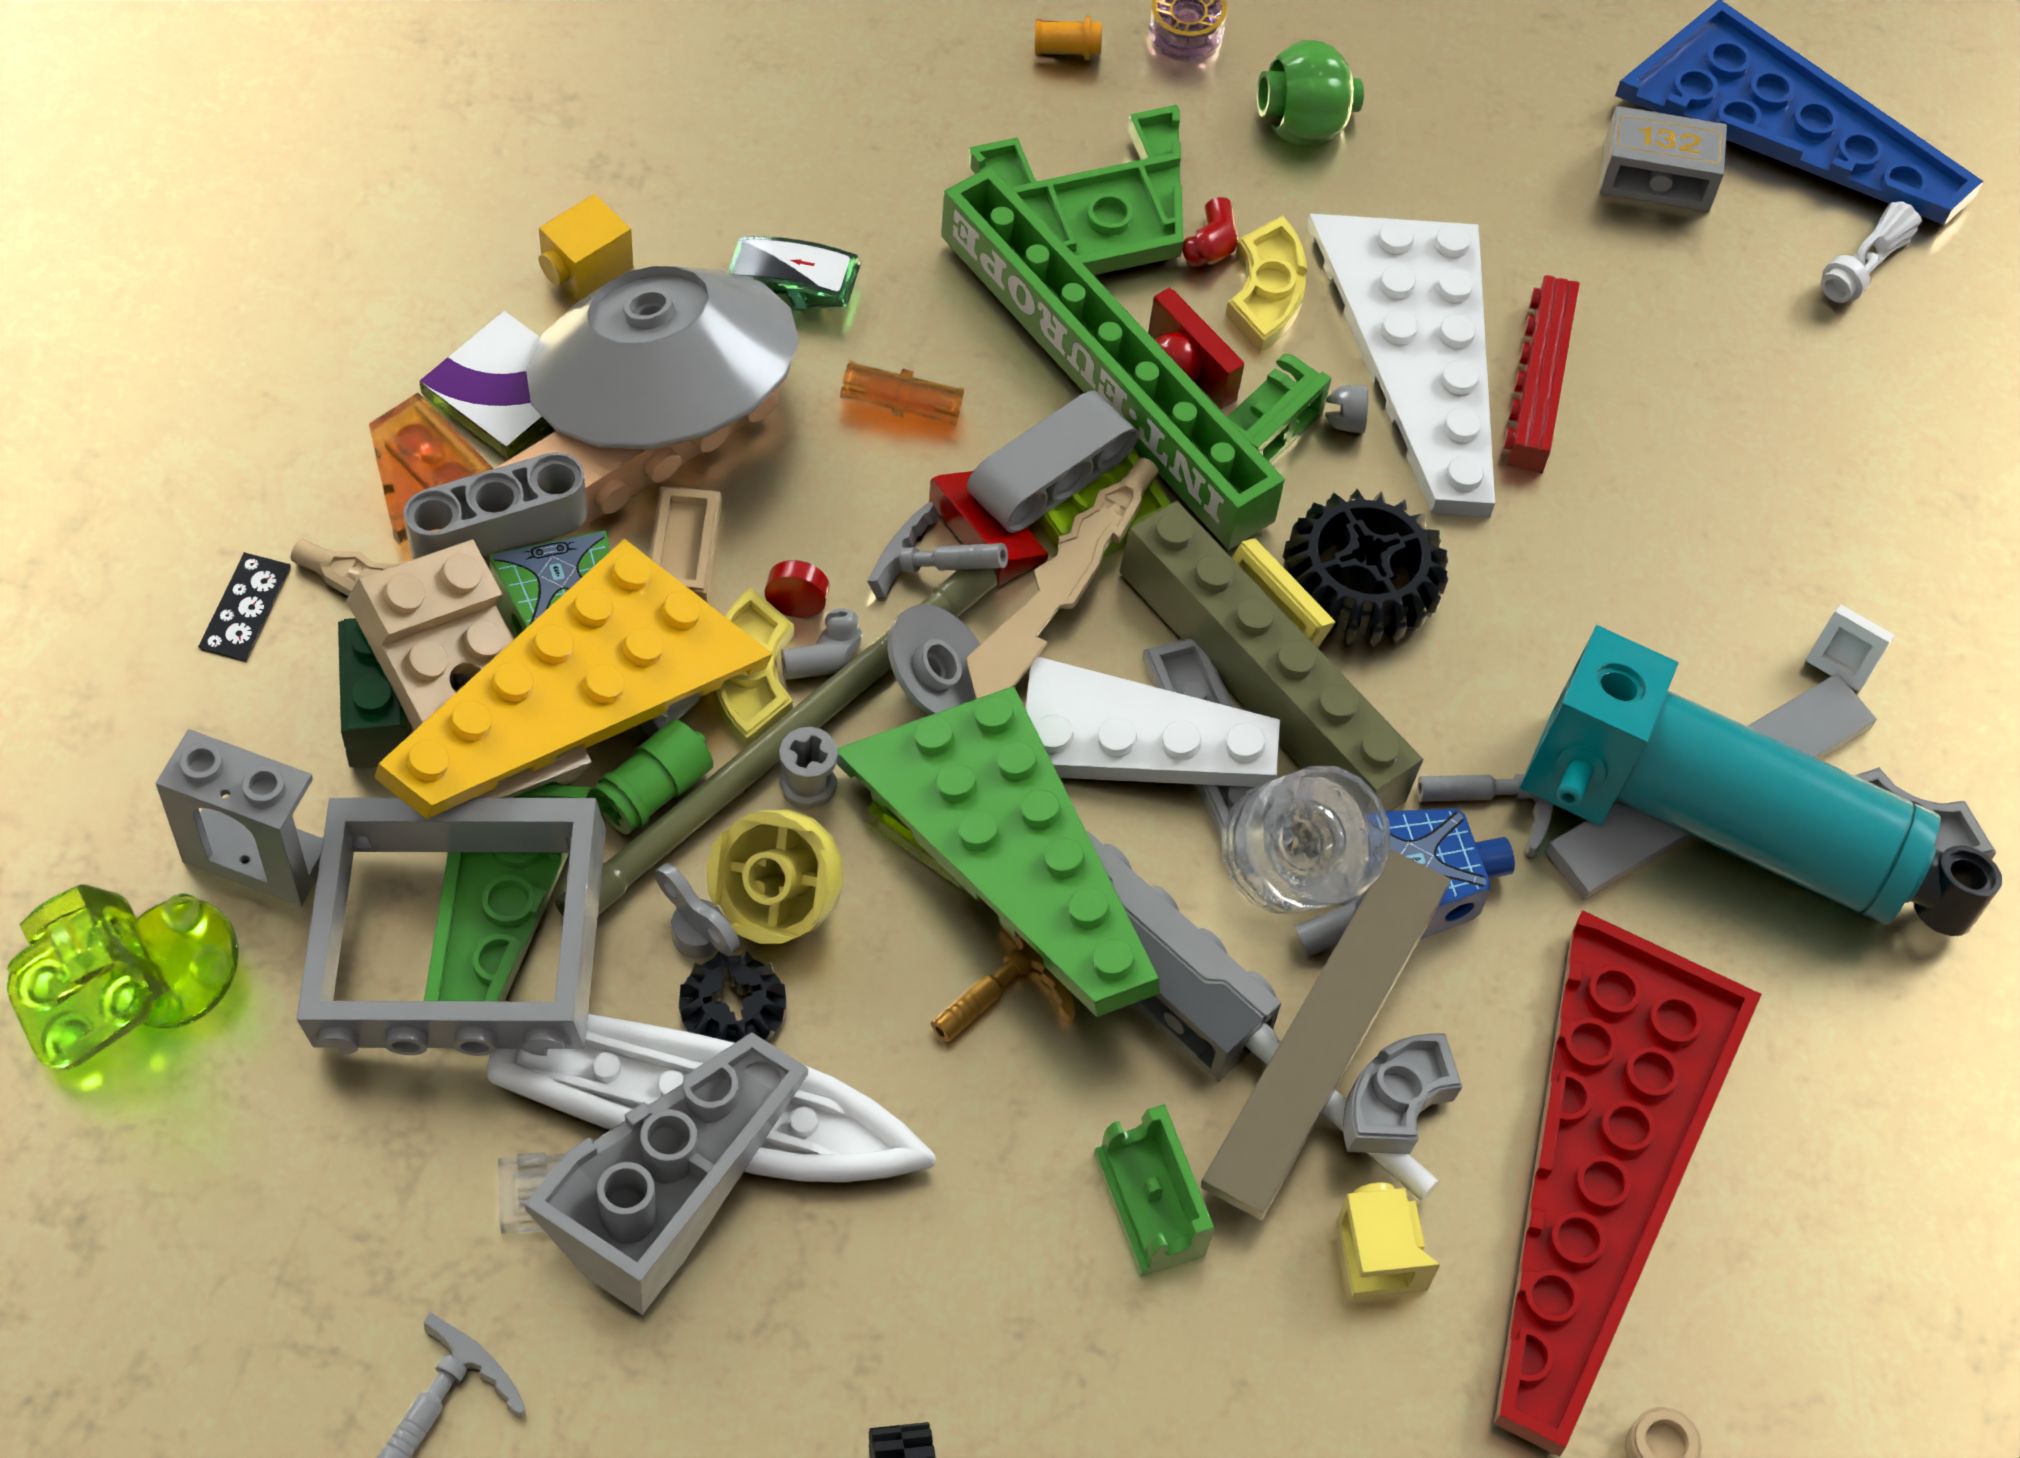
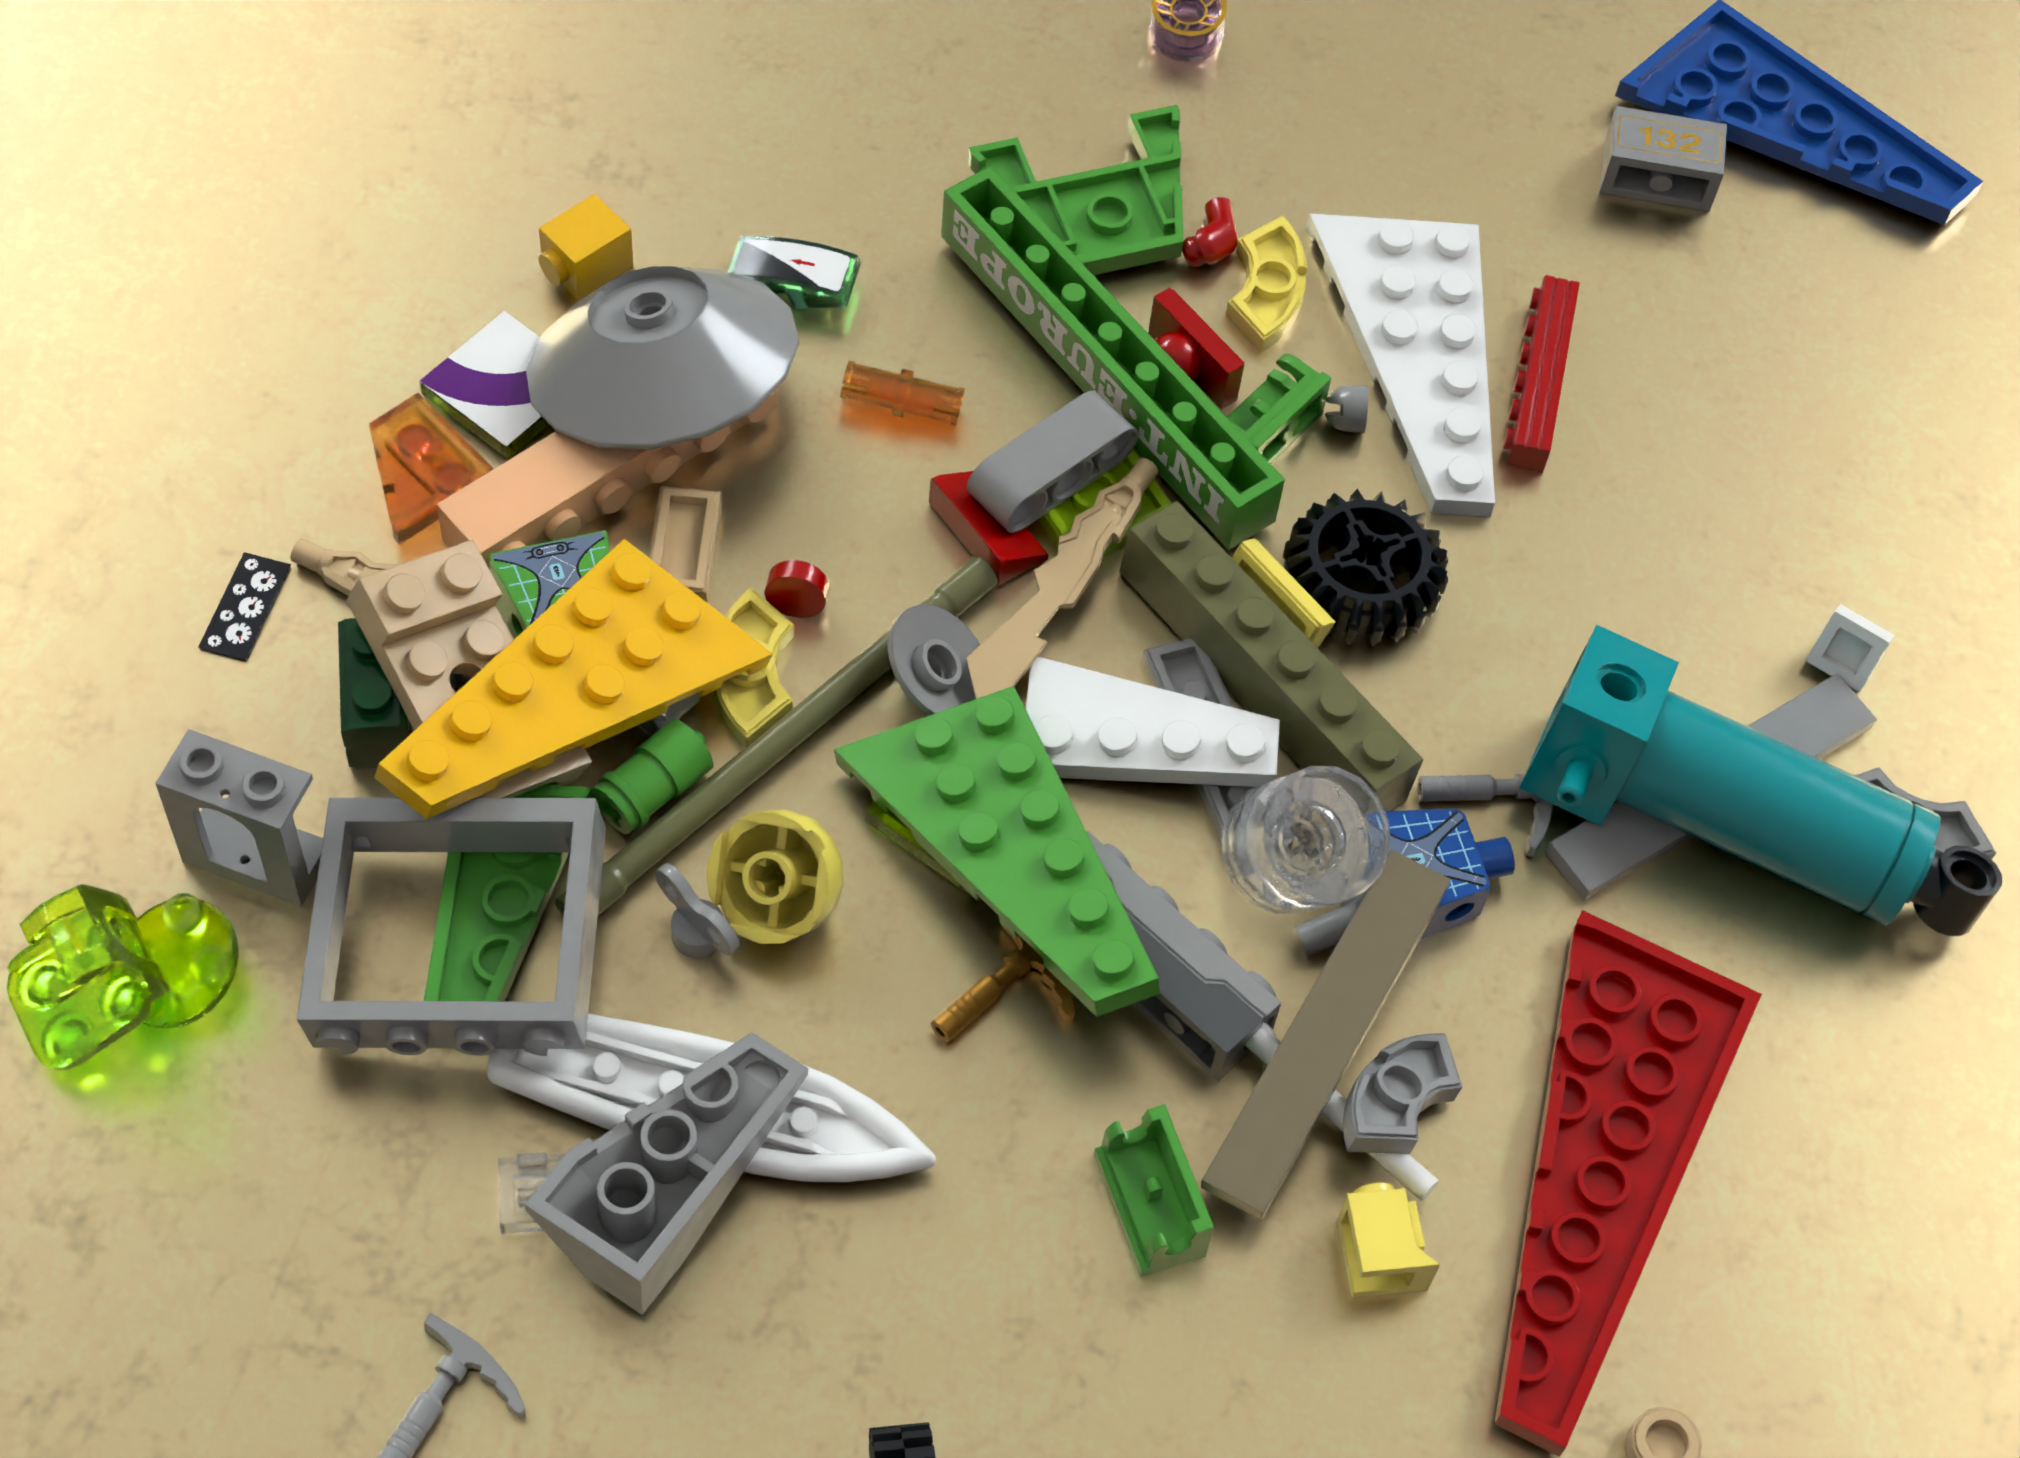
(518, 490): light grey beam -> none
(761, 1010): black gear -> none
(808, 766): light grey bush -> none
(830, 651): light grey arm -> none
(903, 556): light grey piece -> none
(1068, 37): light orange pin -> none
(1311, 91): bright green plant -> none
(1848, 275): white piece -> none

